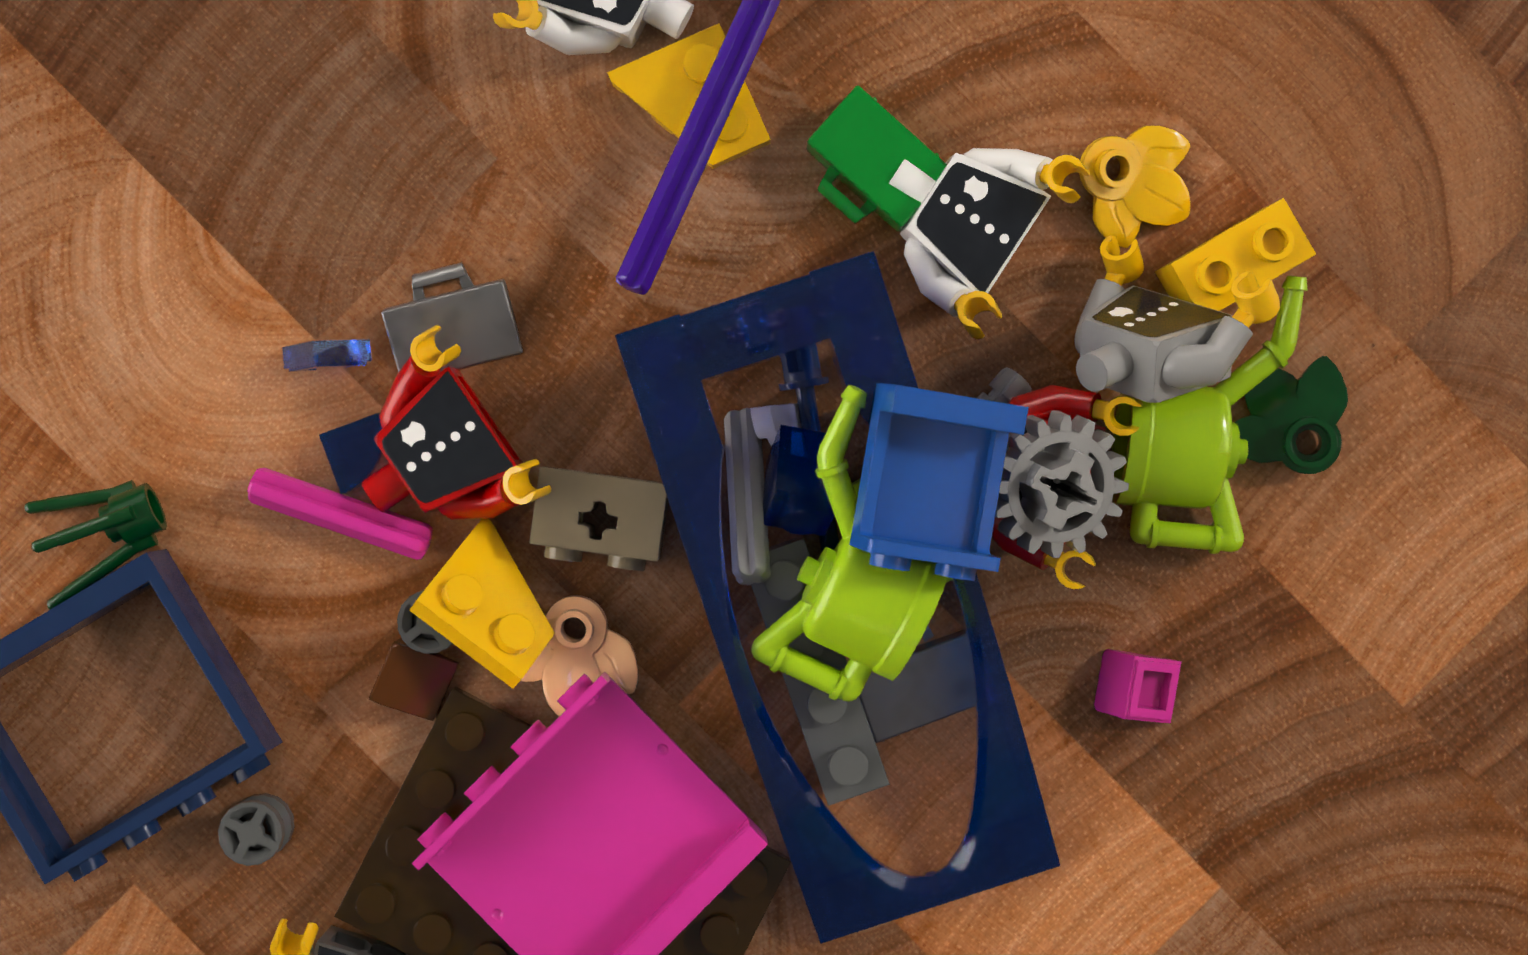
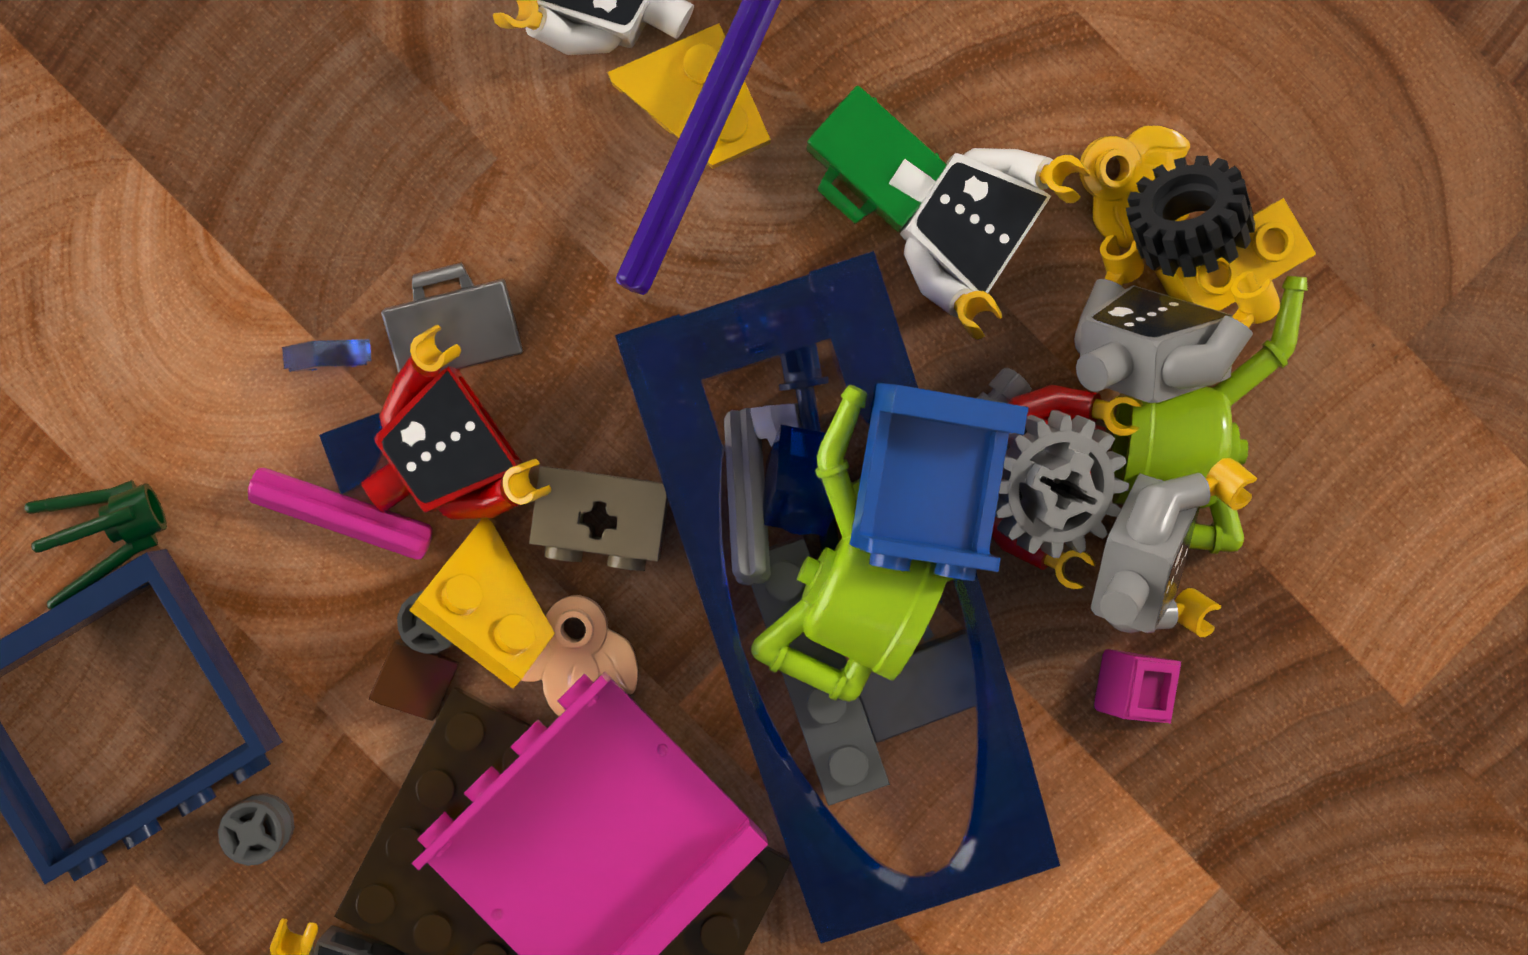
(1150, 548): none -> light grey torso
(1195, 240): none -> black tyre
(1286, 407): dark green plate -> none

